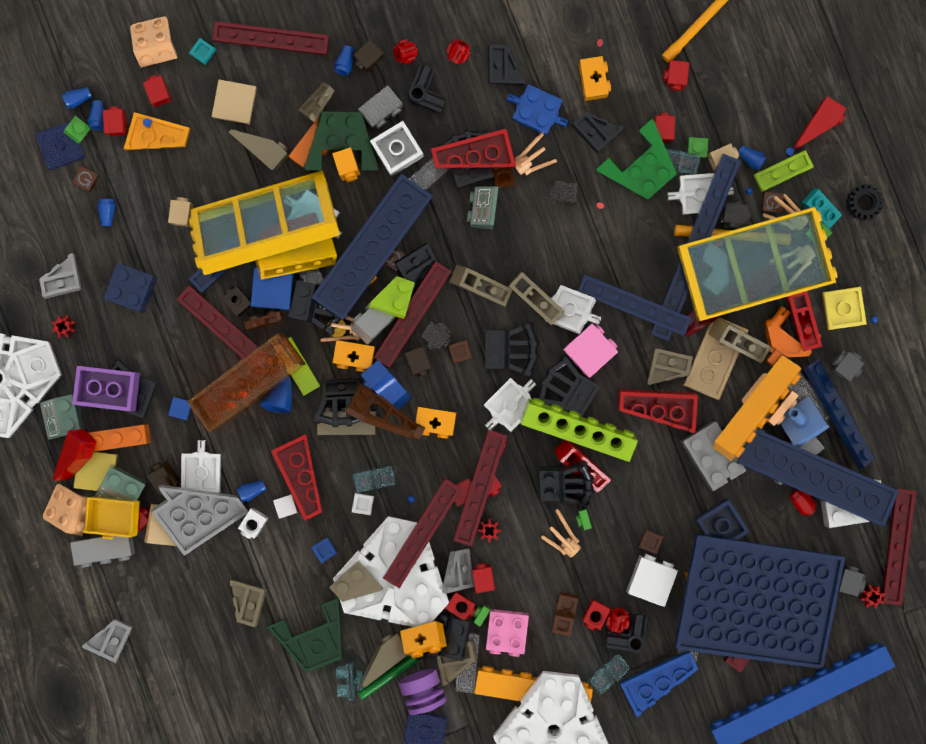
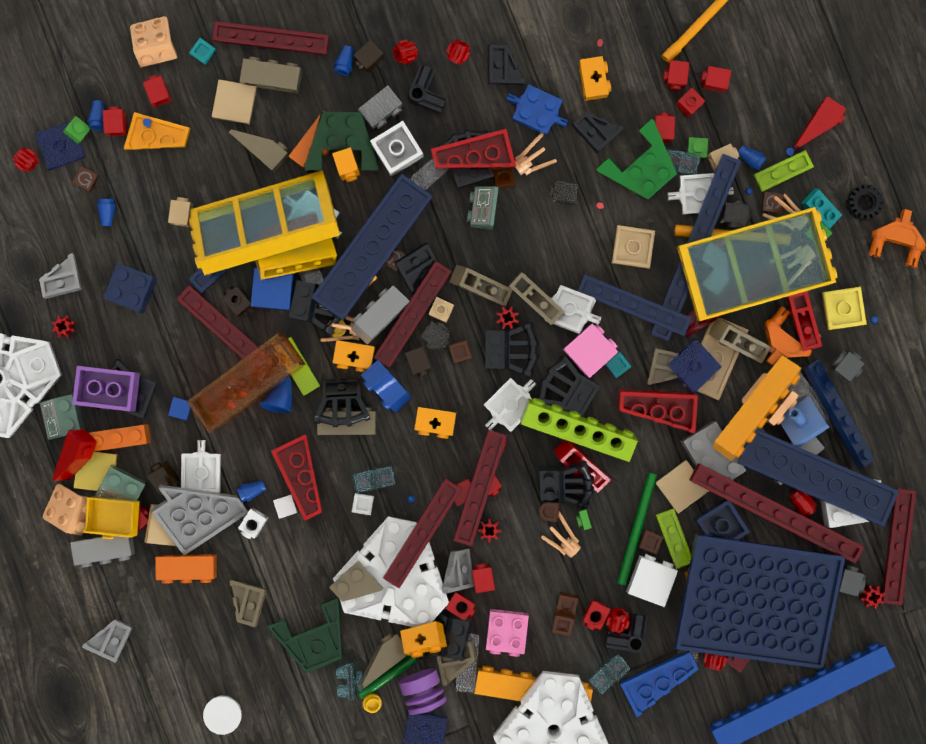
(25, 159): none -> red gear
(76, 97): blue cone -> none
(186, 568): none -> orange brick
(222, 715): none -> white tile
(257, 321): reddish brown wing -> none
(271, 75): none -> dark tan brick
(316, 102): dark tan wing -> none
(324, 550): blue tile -> none
(360, 407): reddish brown plate -> none
(372, 703): none -> yellow plate
(394, 298): lime wing -> none
(441, 310): none -> tan brick
(480, 614): bright green plate -> none
(513, 315): none -> red gear
(550, 511): none -> reddish brown tile
(618, 365): none -> teal tile
(633, 247): none -> tan tile
(637, 528): none -> green piece
(674, 538): none -> lime tile
(678, 487): none -> tan tile
(690, 103): none -> red brick
(694, 365): none -> clear blue plate
(714, 661): none -> red gear
(715, 79): none -> red brick
(776, 513): none -> dark red plate
(901, 233): none -> orange connector

